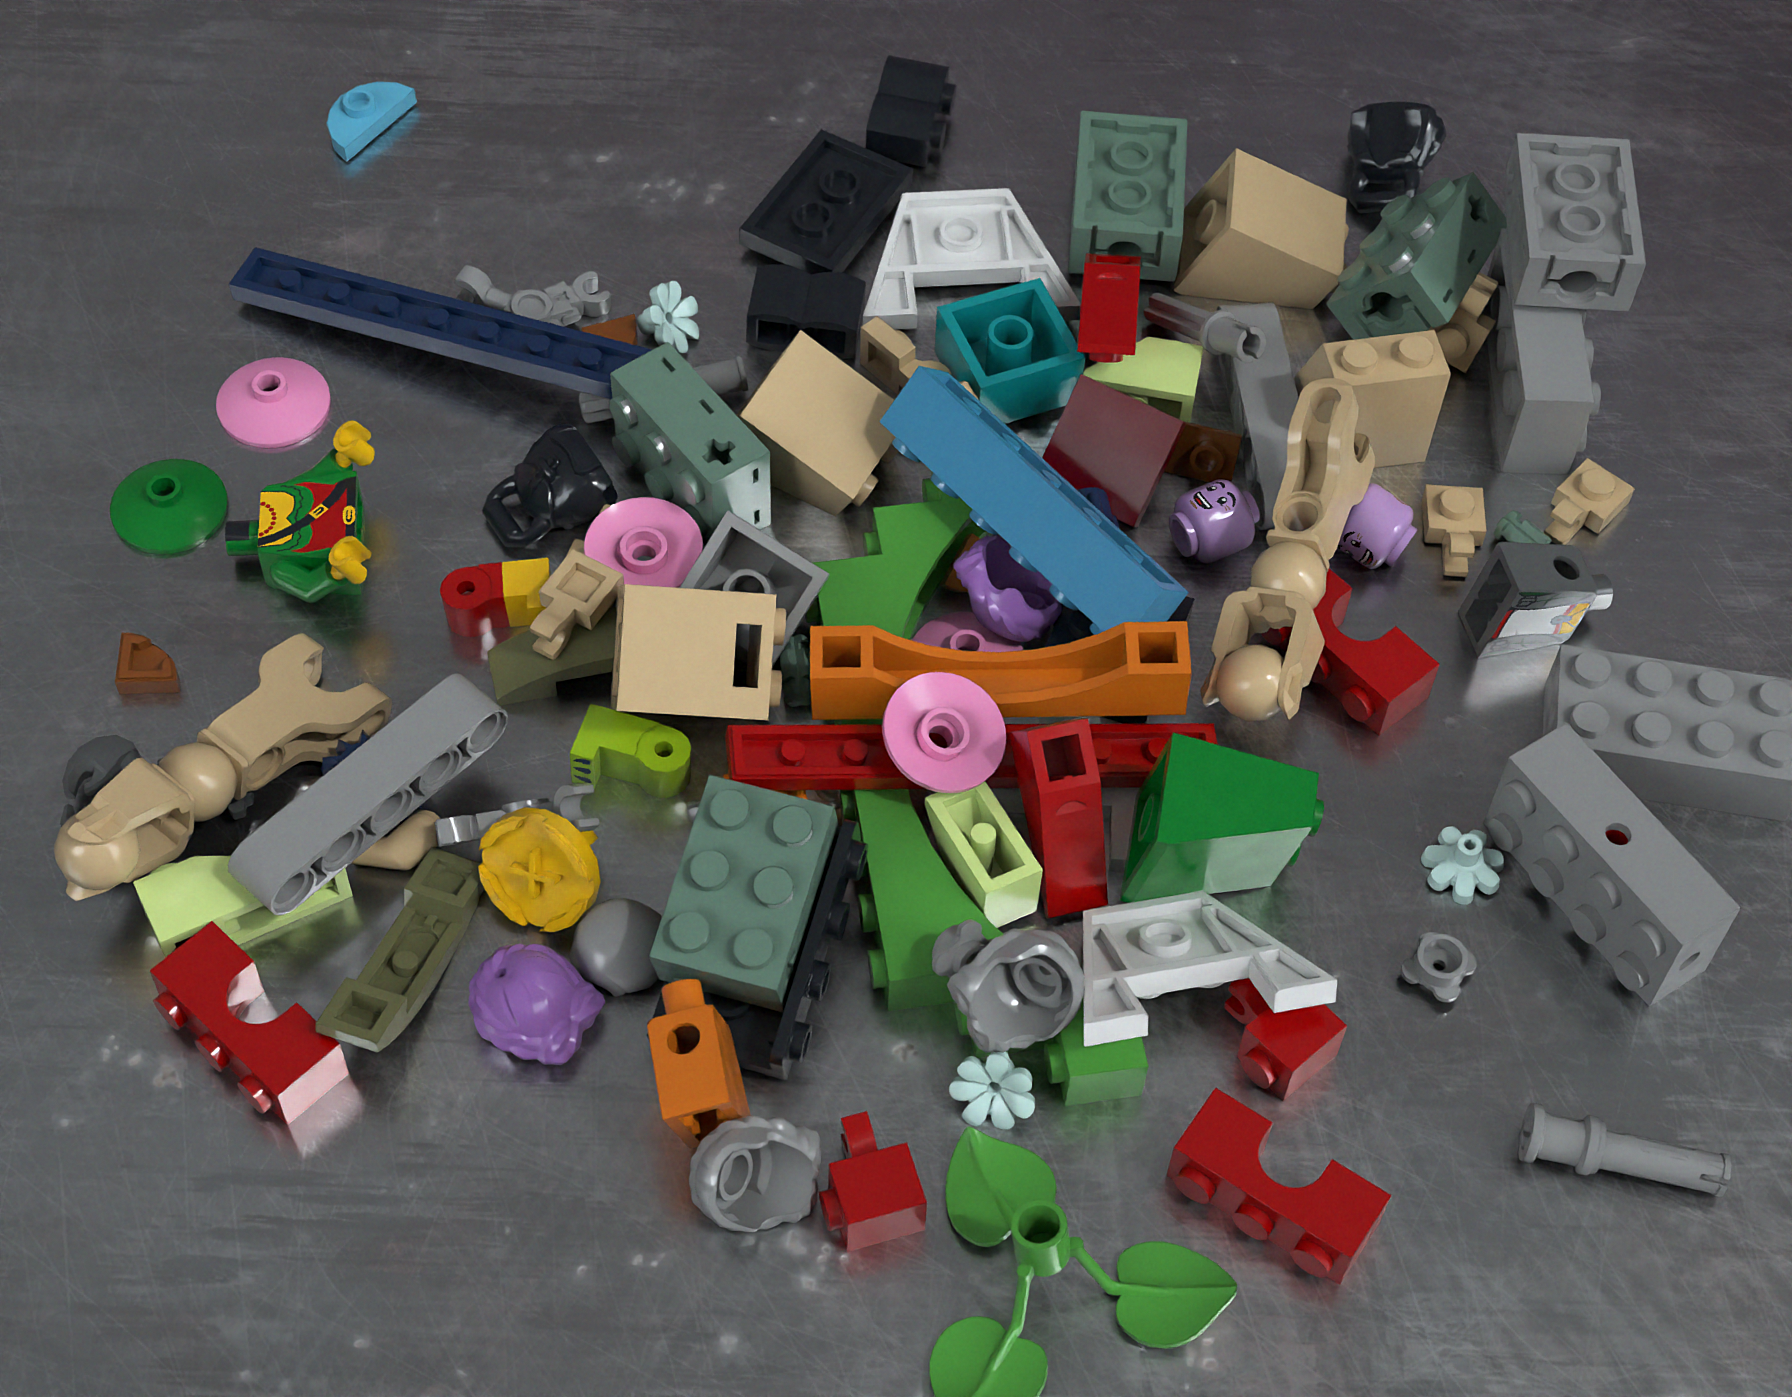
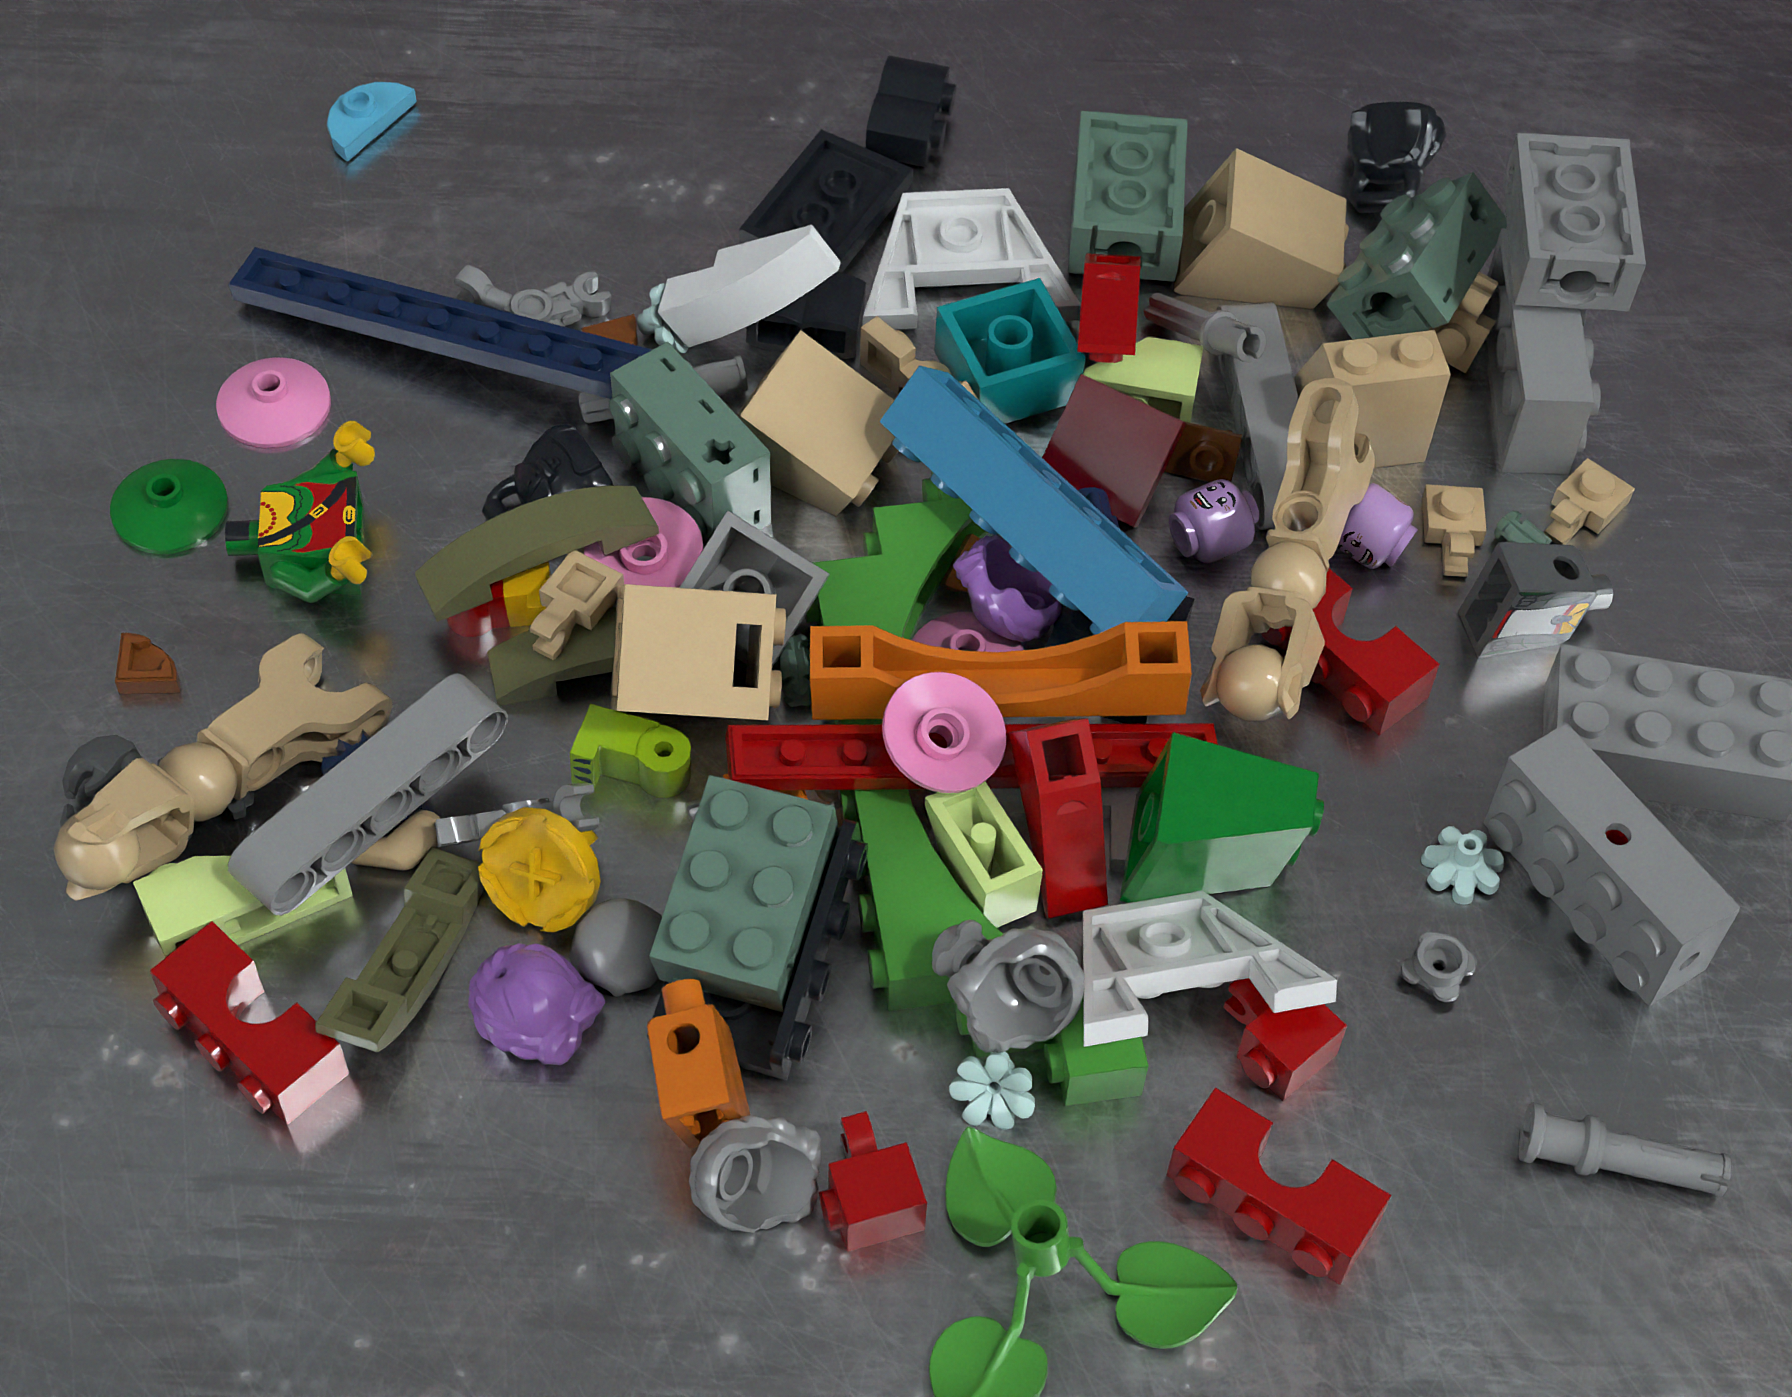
(529, 536): none -> olive slope
(746, 284): none -> white slope

